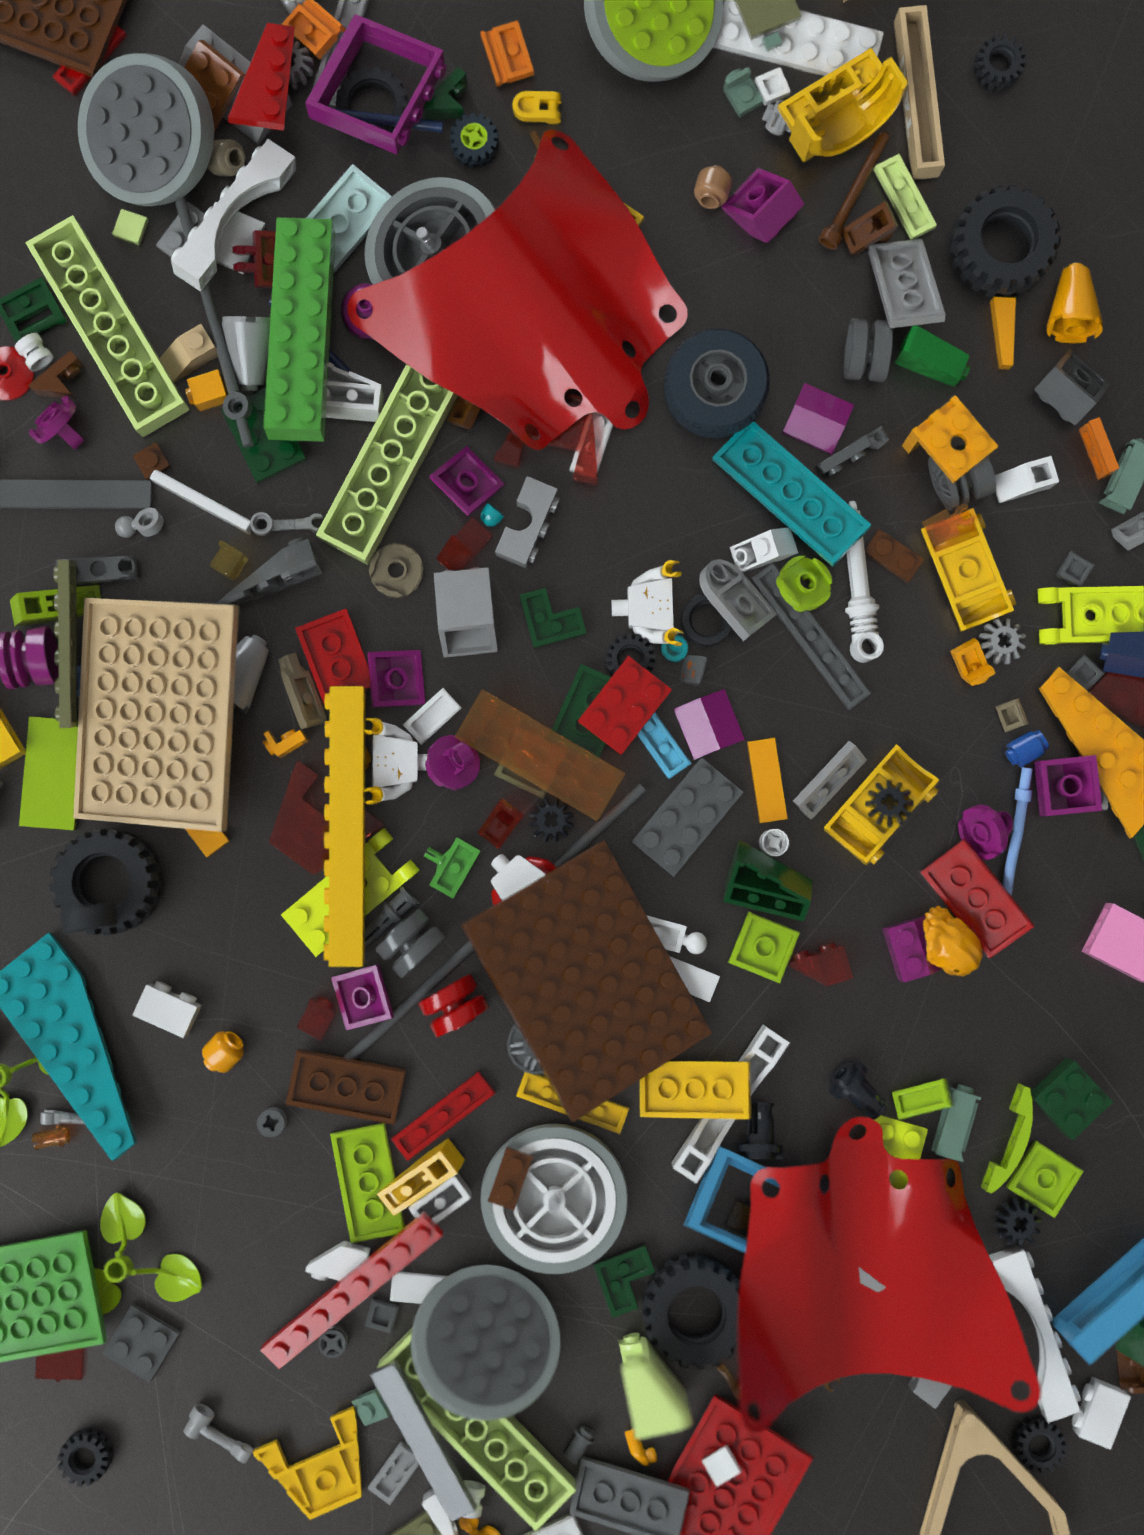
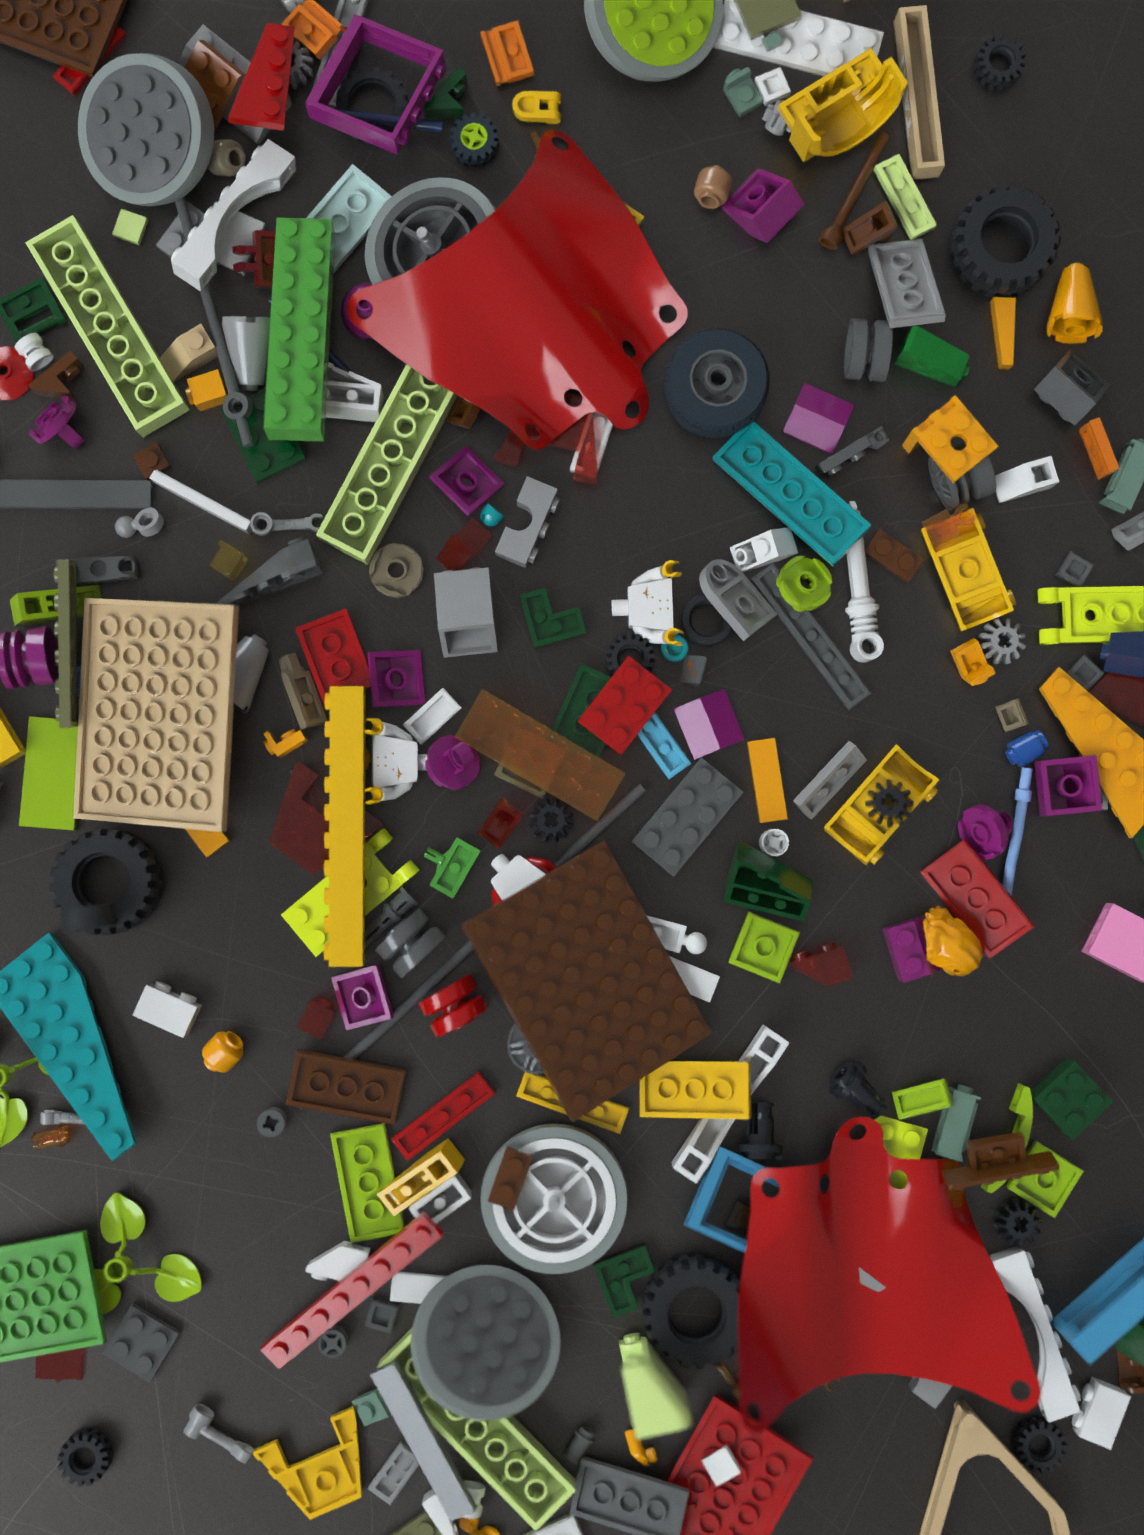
(998, 1160): none -> reddish brown bracket

